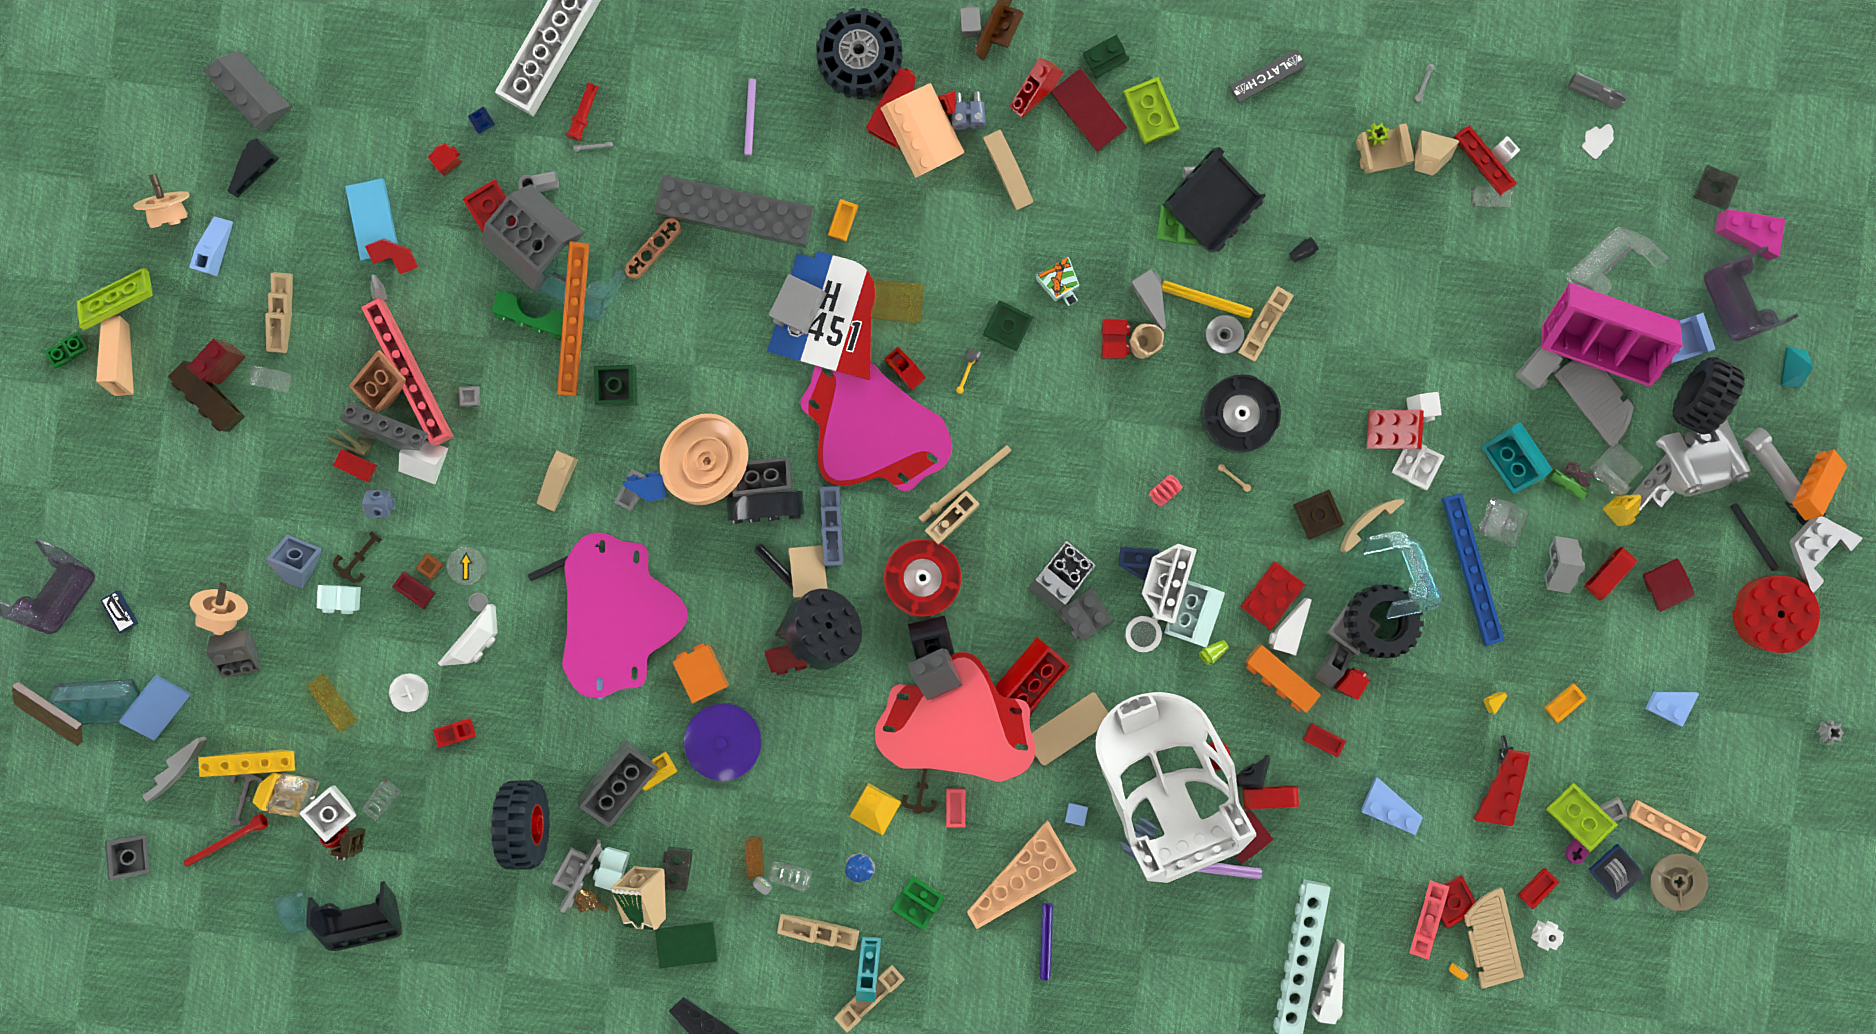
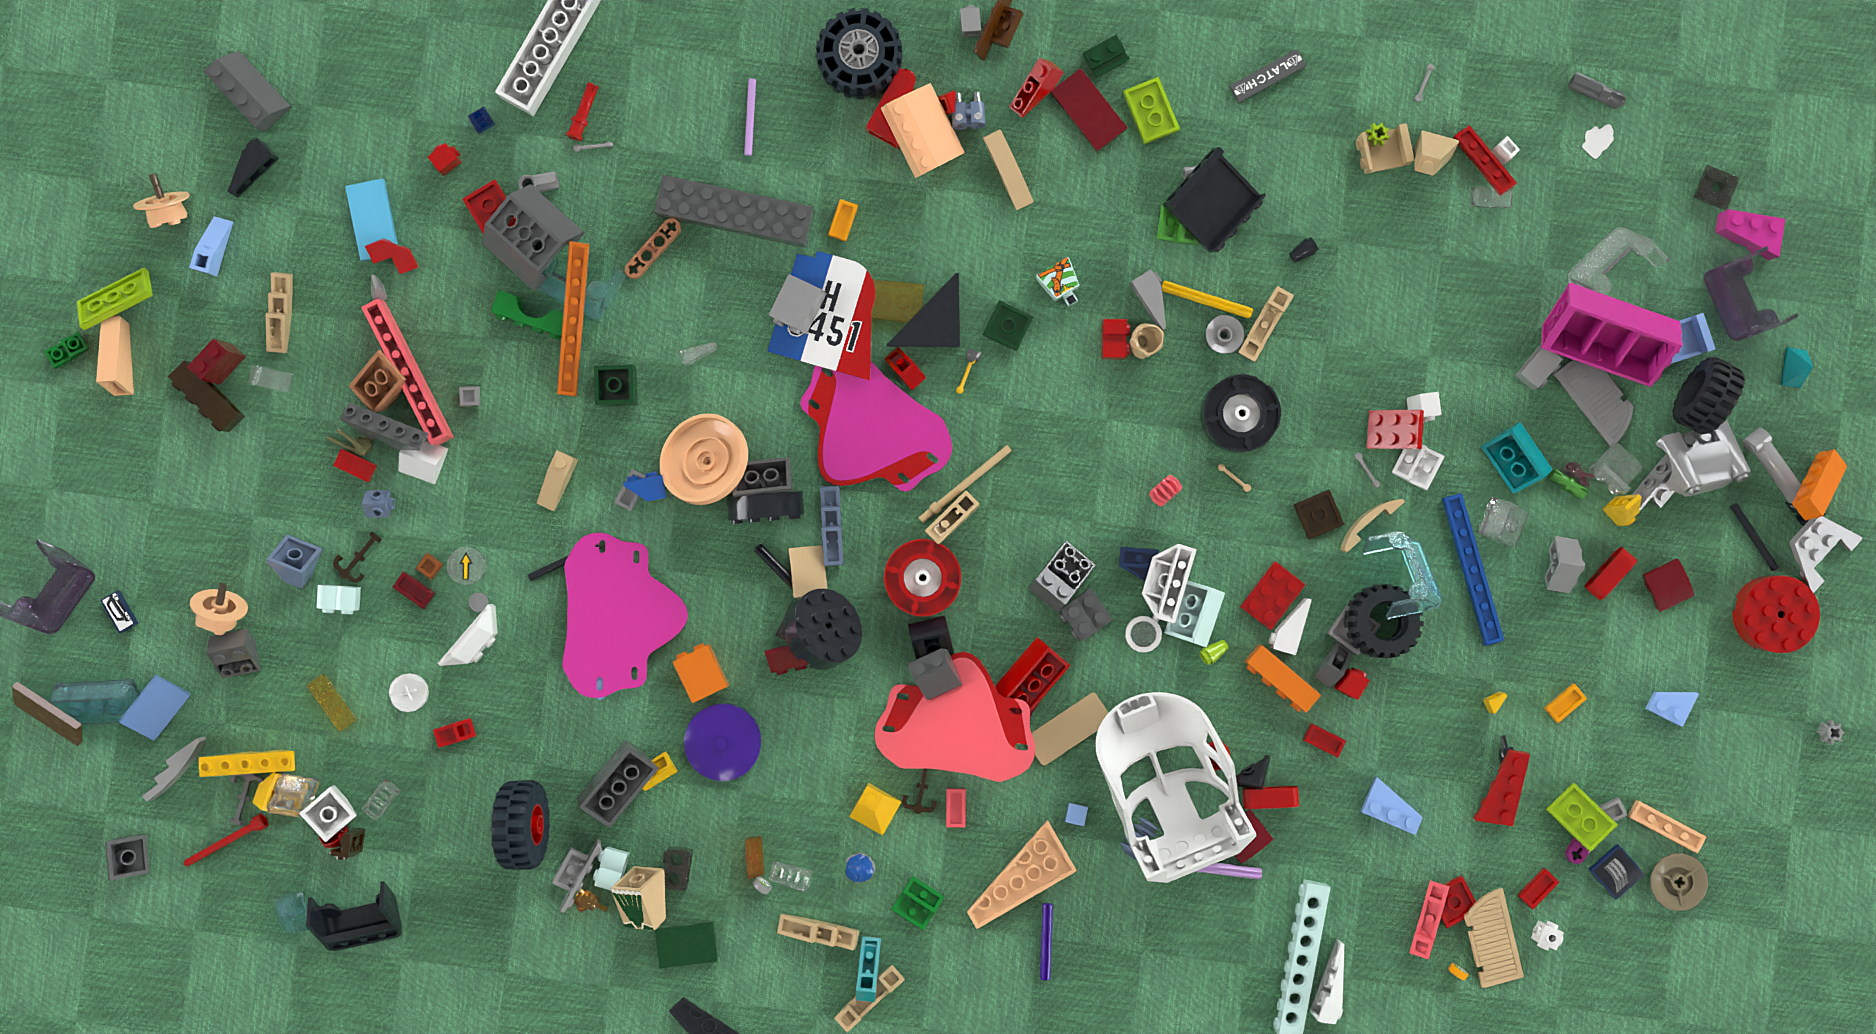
(694, 354): none -> clear slope
(935, 323): none -> black tile
(1358, 456): none -> light grey hinge

